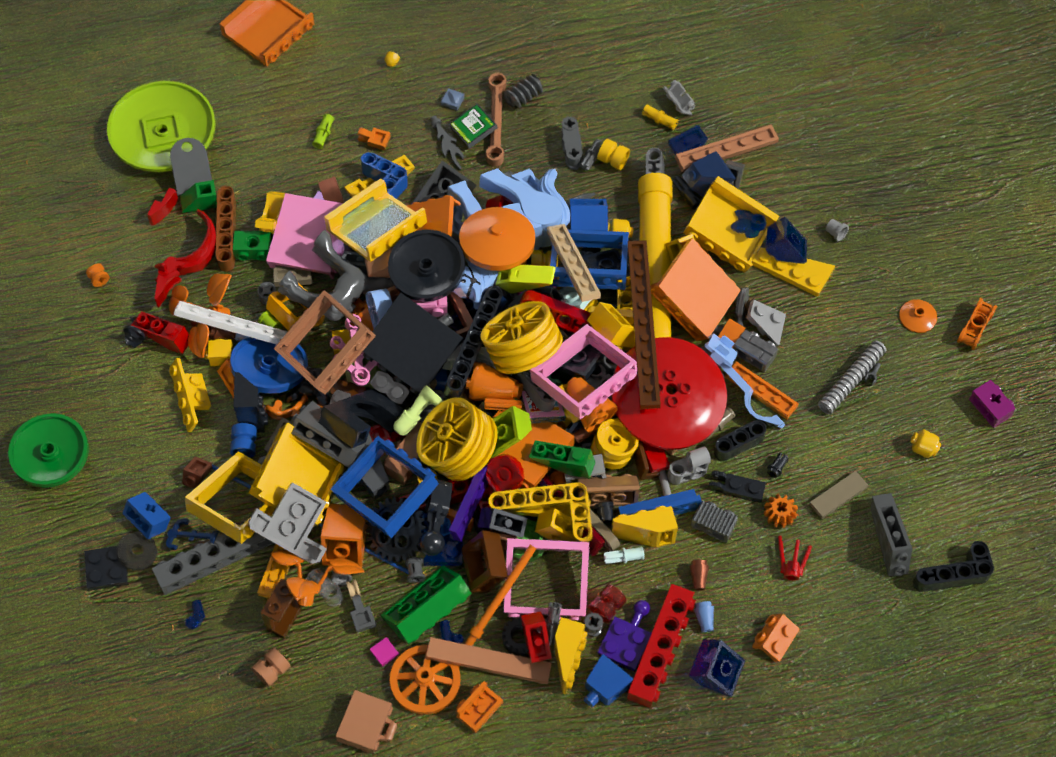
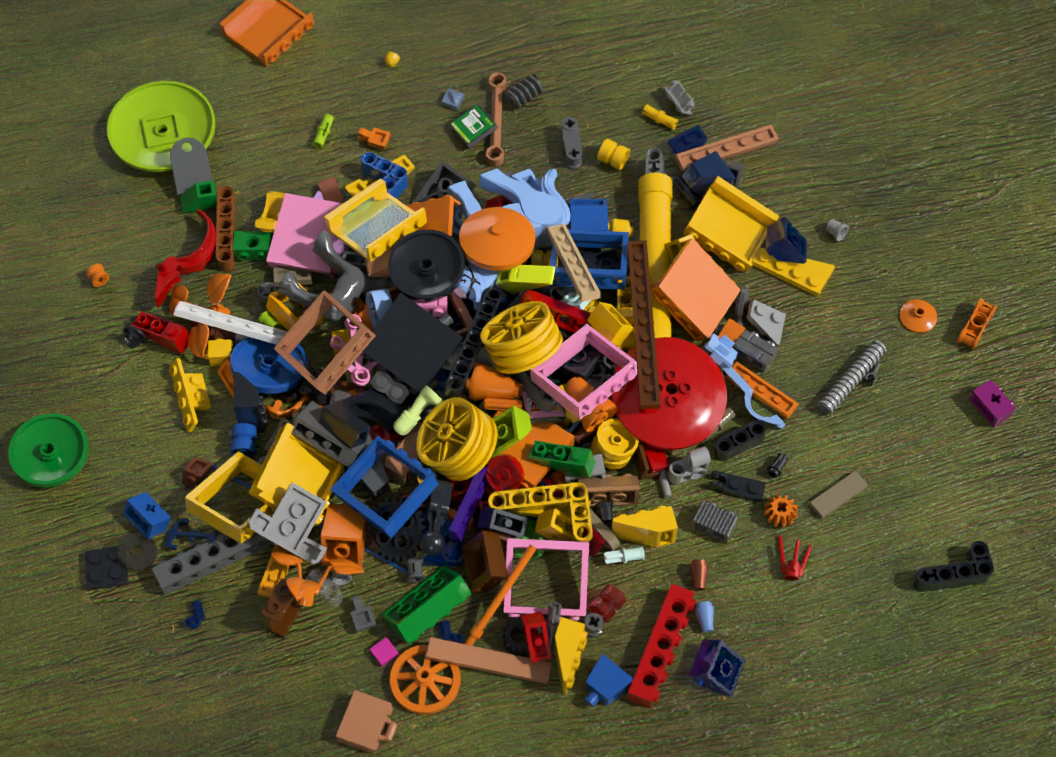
(160, 210): red slope -> none
(272, 665): nougat wheel -> none
(353, 588): tan bush -> none
(447, 146): dark grey piece -> none
(478, 707): orange bracket -> none
(591, 155): dark grey axle -> none
(625, 640): dark purple plate -> none
(680, 502): blue fence -> none
(748, 223): clear blue plate -> none
(776, 636): orange bracket -> none
(891, 535): dark grey slope -> none
(925, 443): yellow head -> none

